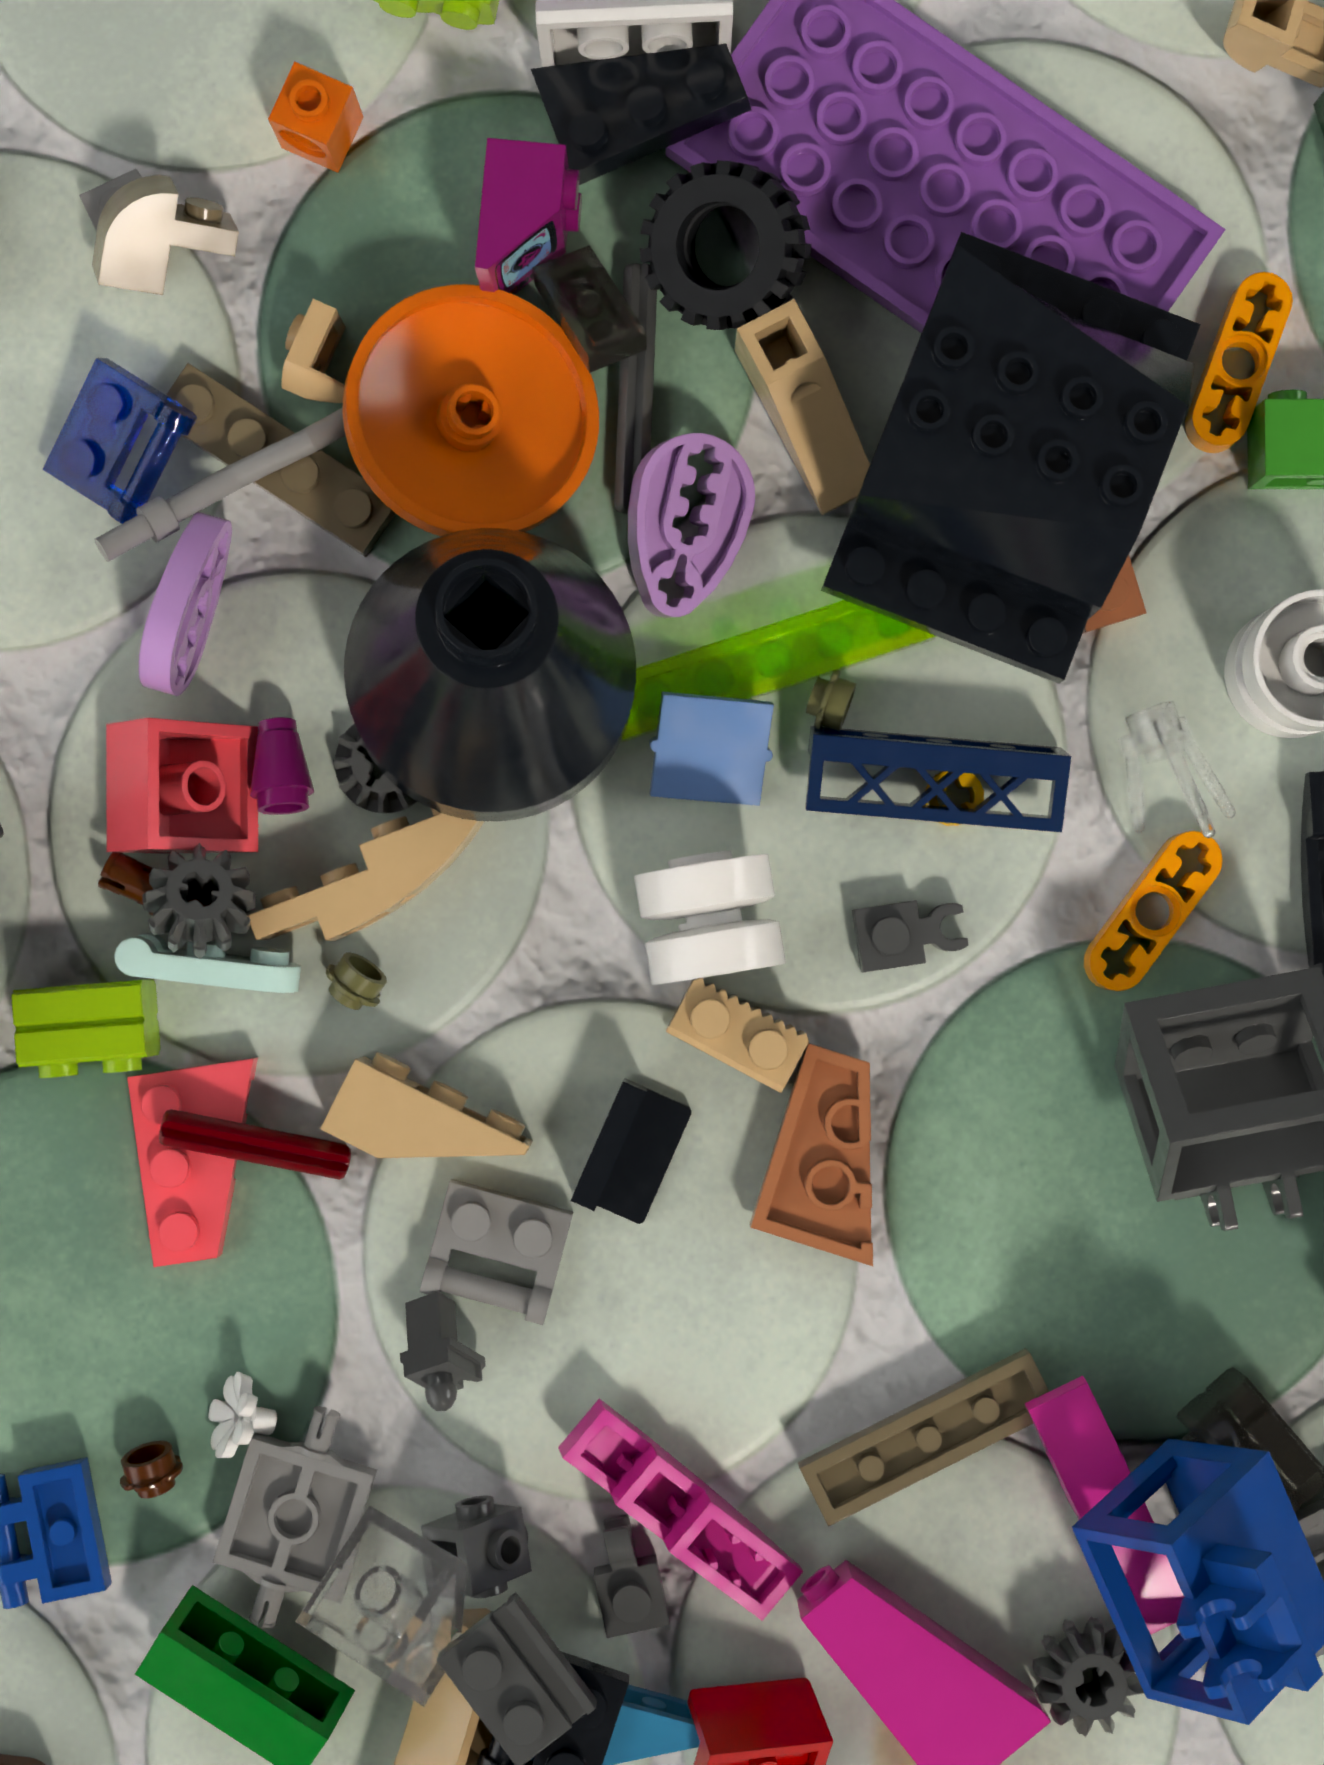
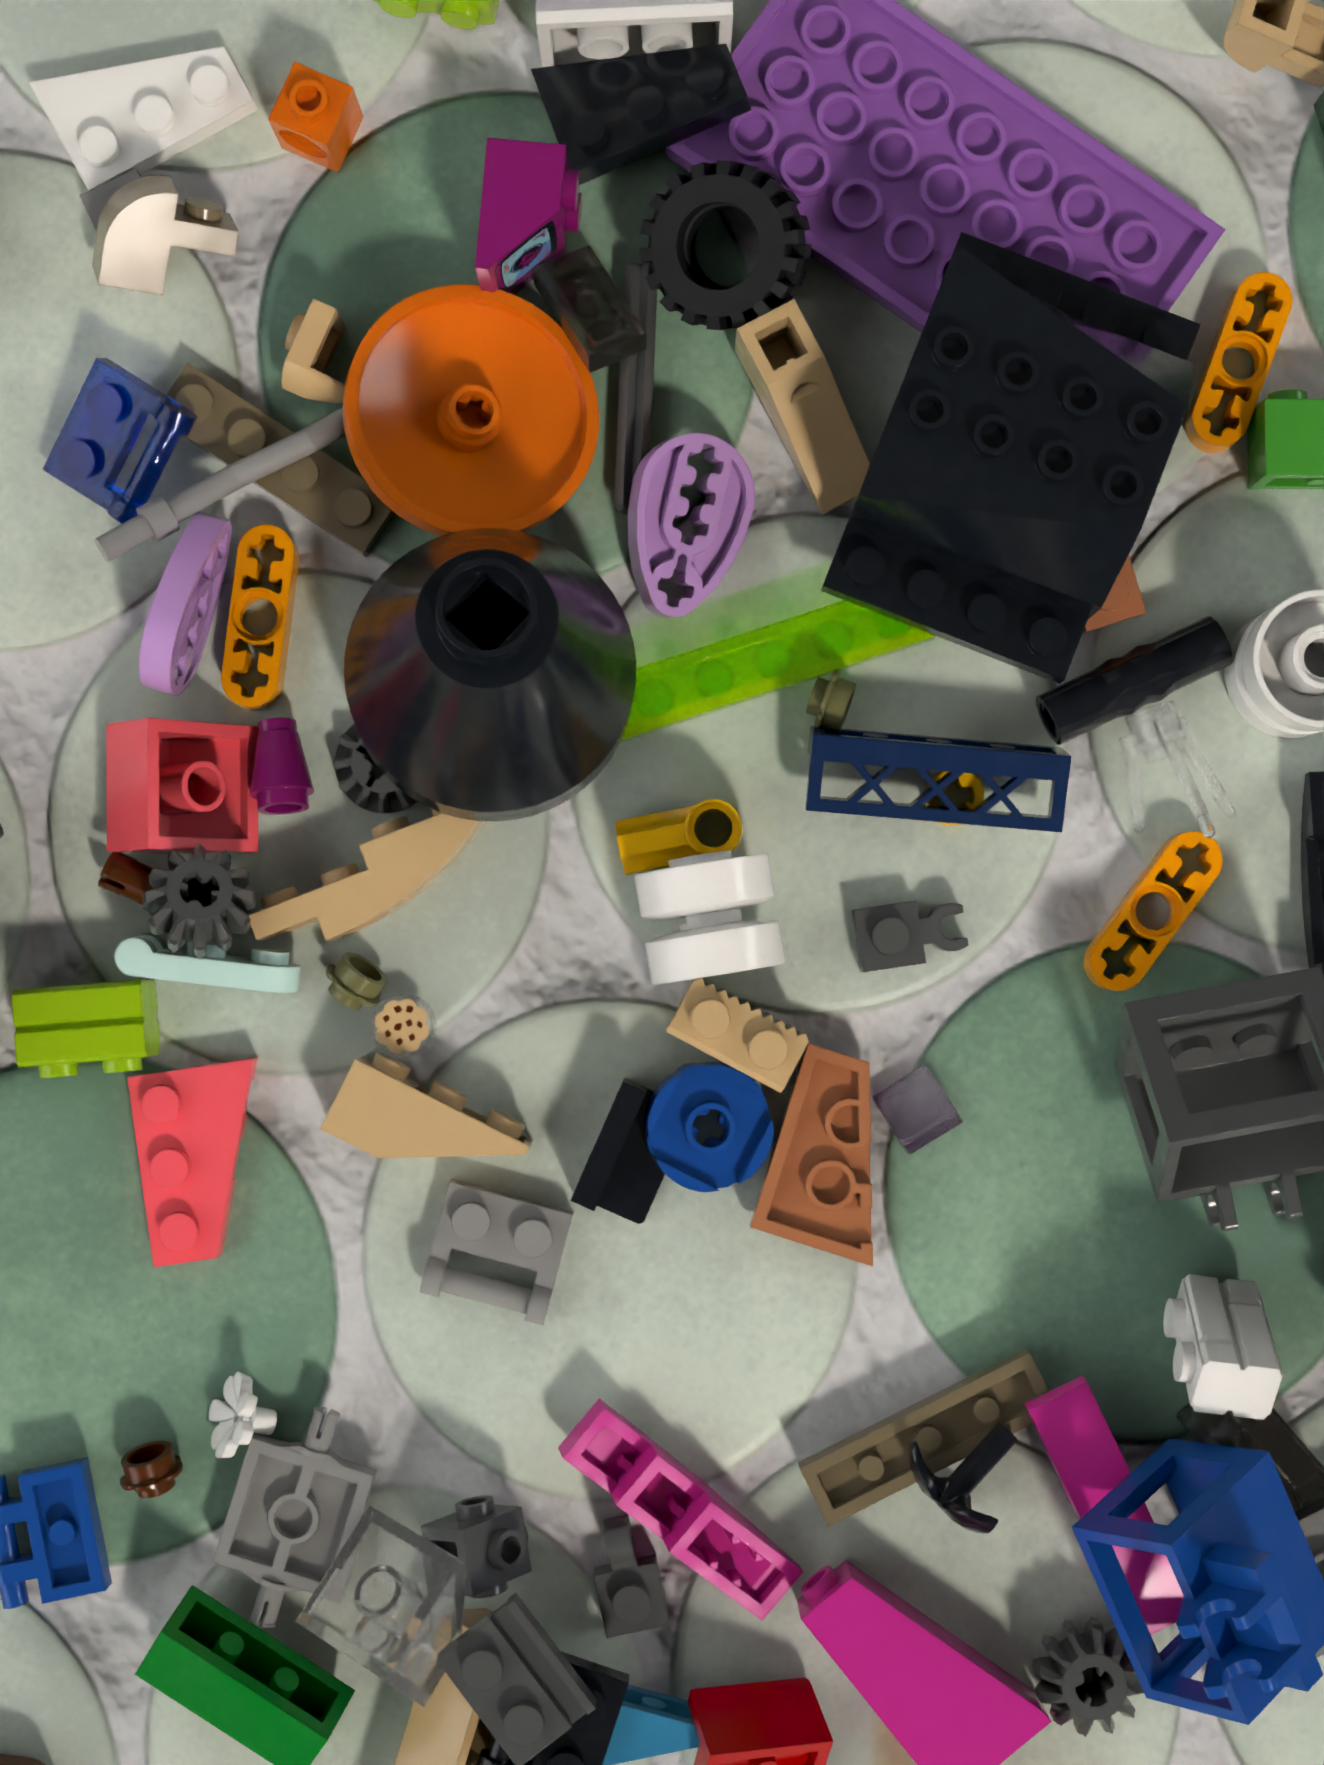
(143, 110): none -> white wing
(254, 1144): dark red axle -> none
(281, 573): none -> light orange beam
(403, 1025): none -> tile
(434, 1353): dark grey piece -> none
(656, 838): none -> yellow piece
(711, 748): medium blue piece -> none
(719, 1161): none -> blue plate
(917, 1109): none -> clear purple slope
(953, 1492): none -> black plant
(1134, 680): none -> black axle
(1223, 1347): none -> white brick

